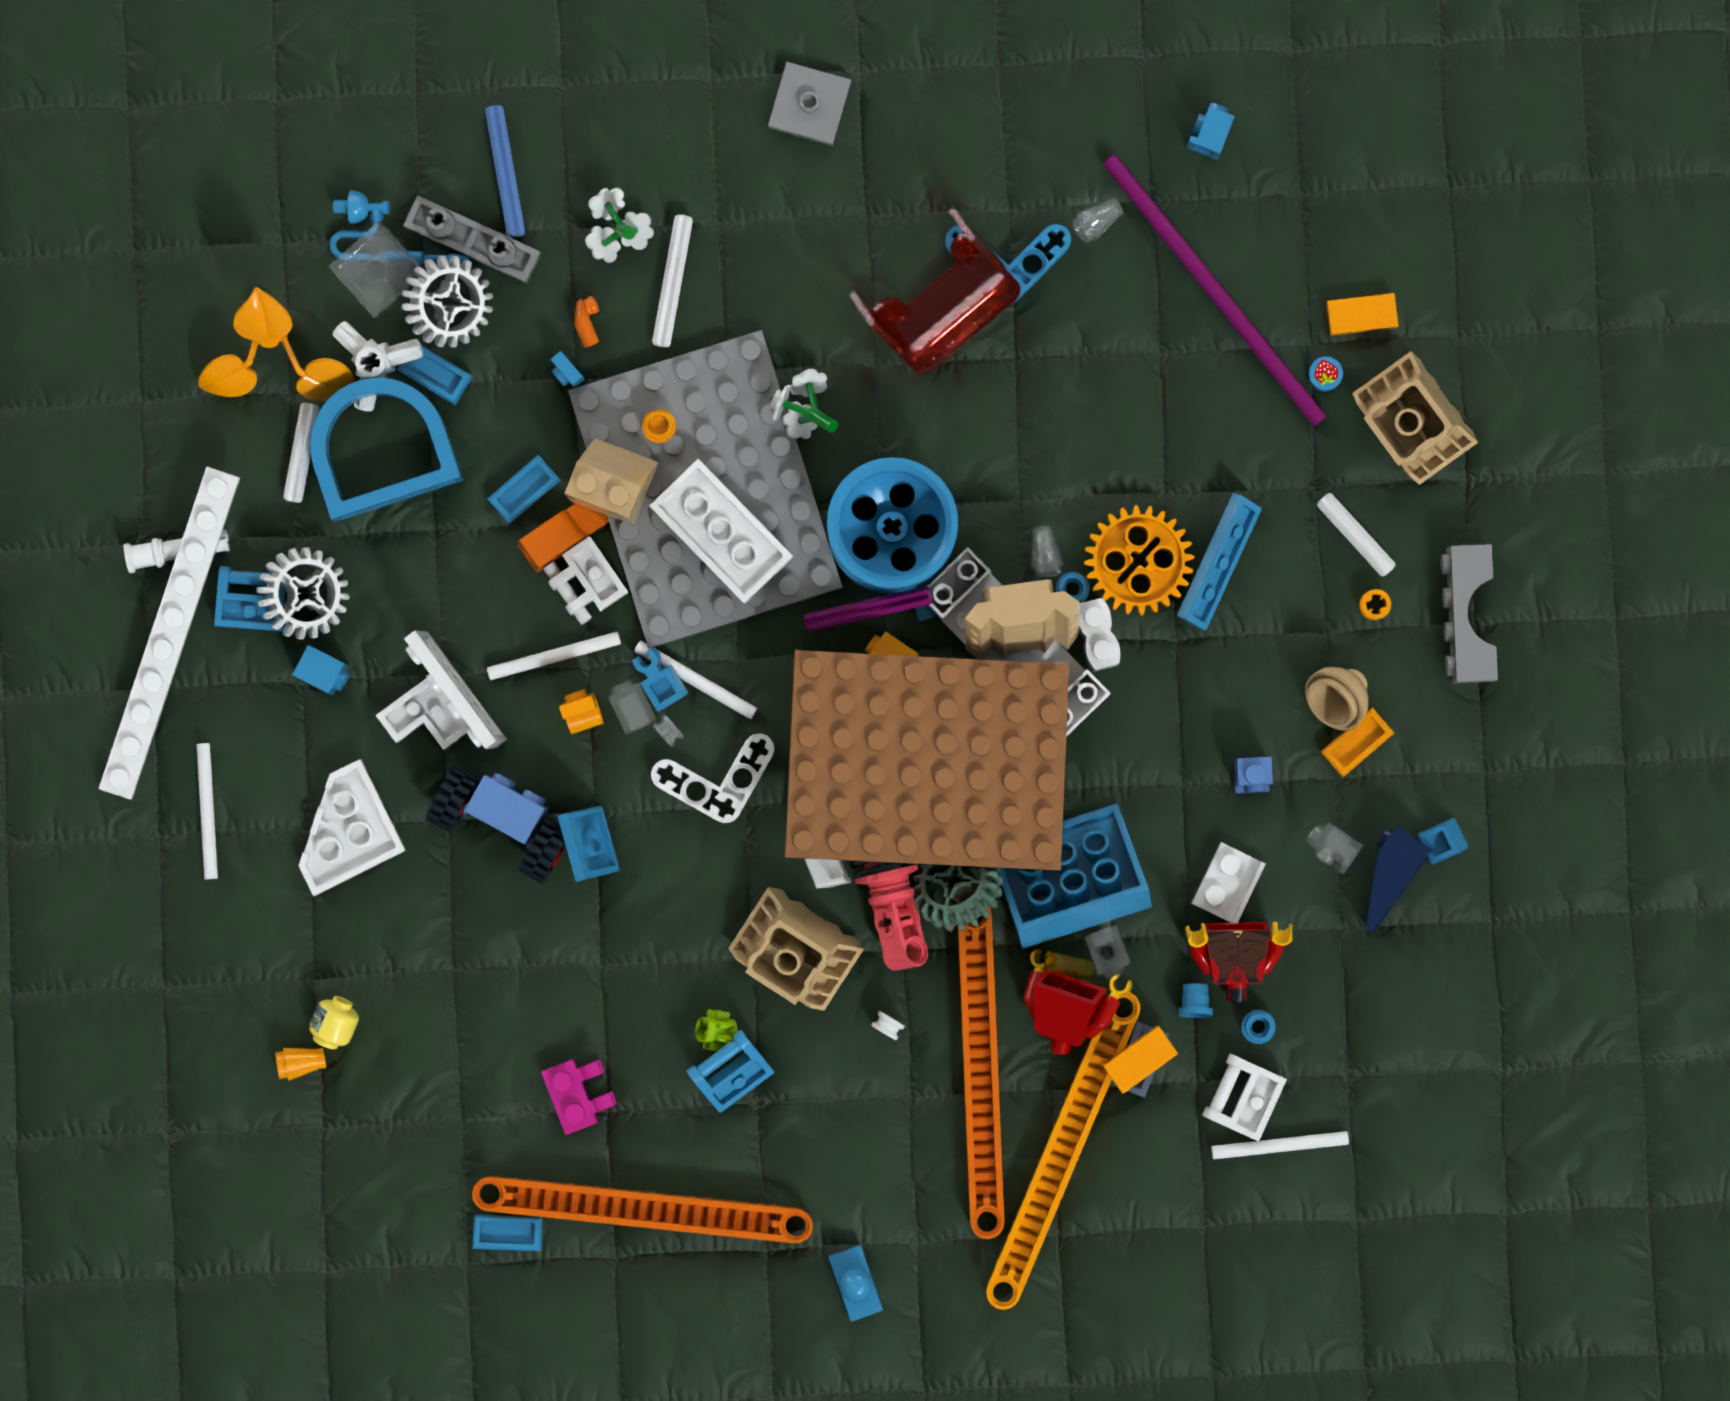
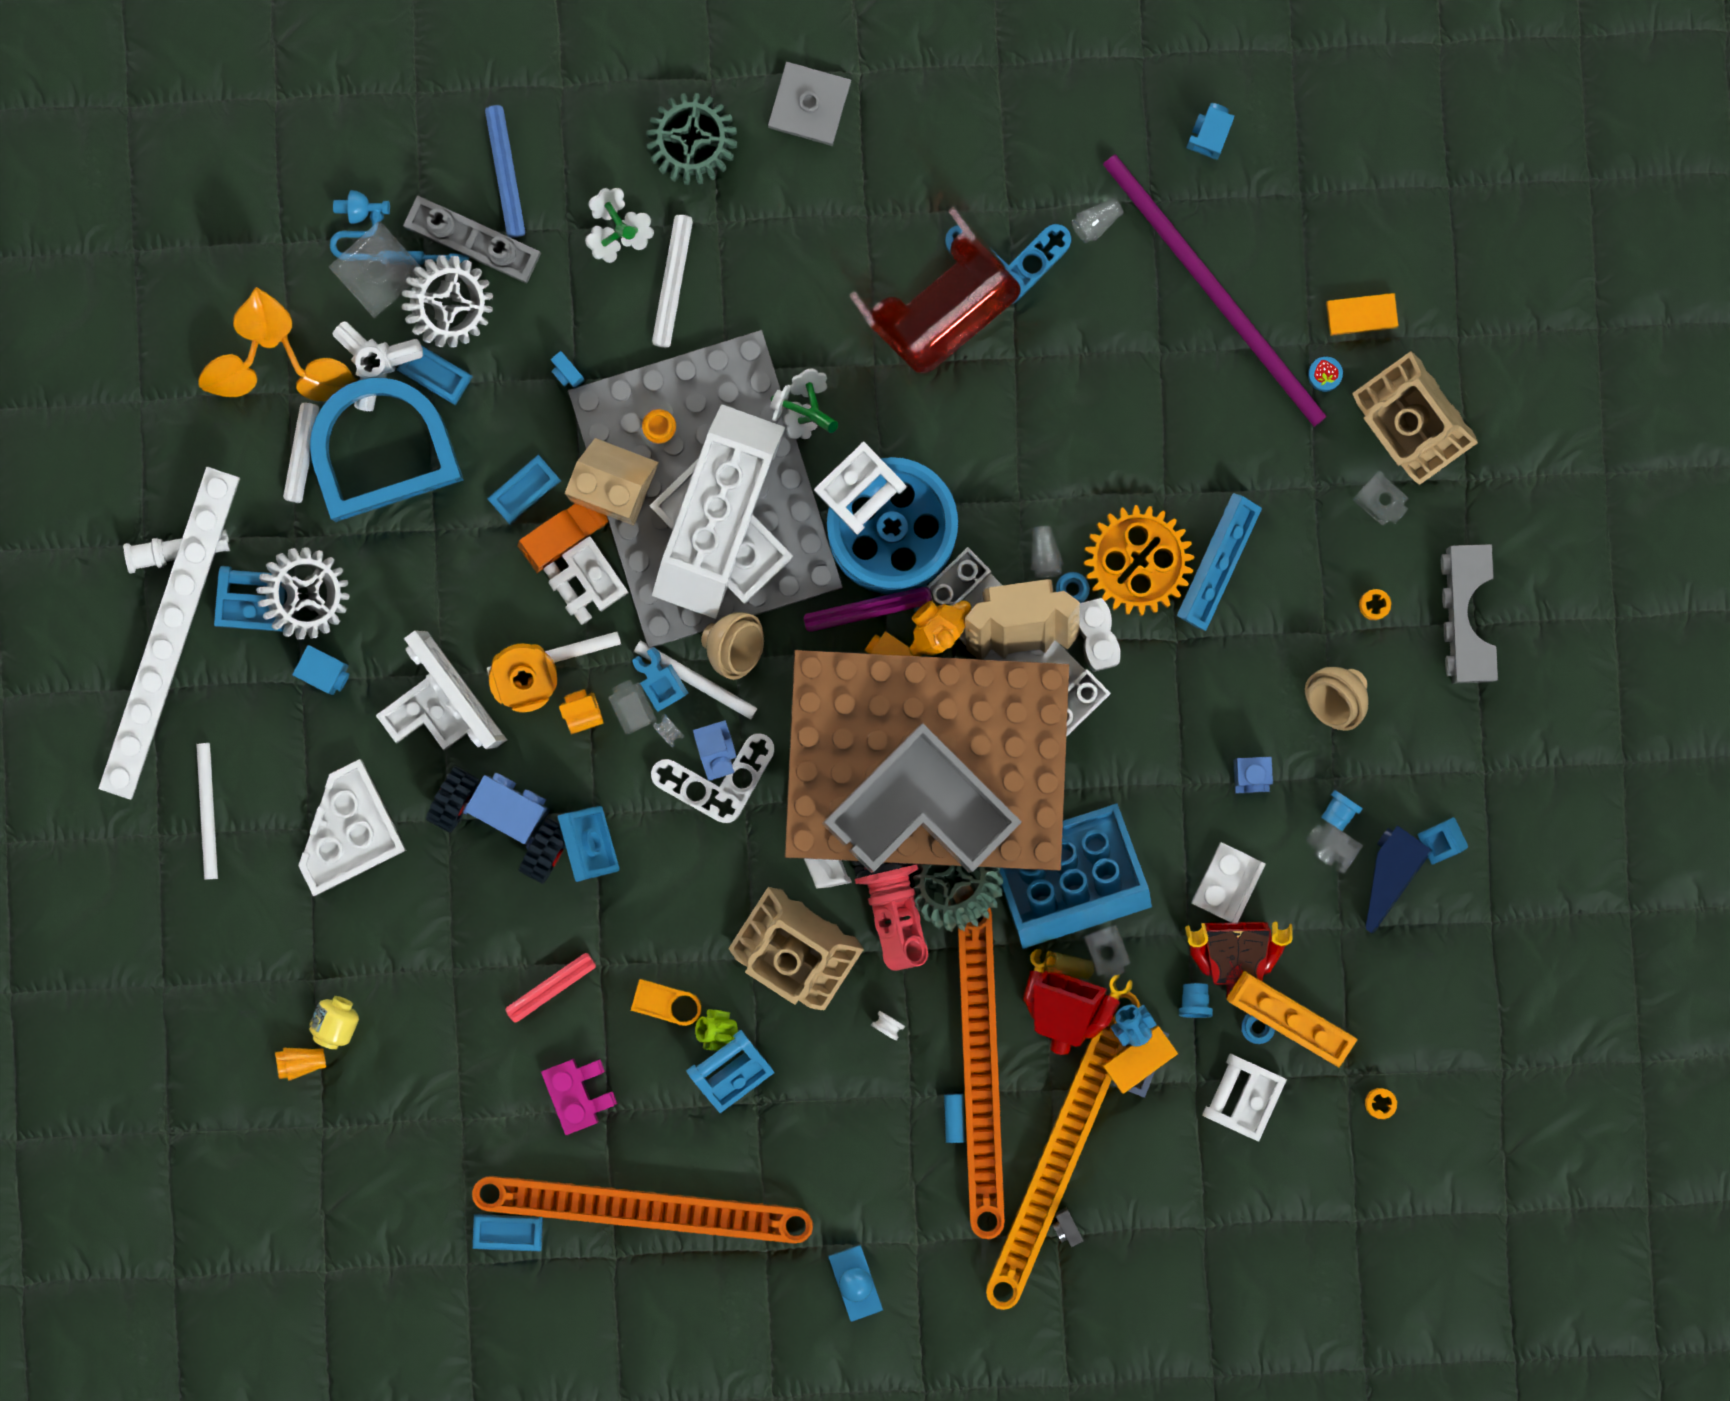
(531, 660): none -> light orange plate
(550, 987): none -> coral axle
(583, 323): orange arm -> none
(657, 1001): none -> light orange piece
(675, 136): none -> sand green gear
(715, 749): none -> medium blue brick
(717, 511): none -> white slope
(734, 644): none -> tan piece
(851, 479): none -> white plate
(926, 788): none -> light grey piece
(938, 627): none -> light orange rock
(955, 1118): none -> dark azure axle
(1066, 1228): none -> flat silver plate
(1133, 1025): none -> dark azure gear
(1280, 1145): white bar -> none
(1291, 1019): none -> light orange tile
(1340, 810): none -> dark azure piece
(1356, 534): white axle -> none
(1356, 744): light orange tile -> none
(1369, 499): none -> clear brick
(1377, 1113): none -> light orange bush

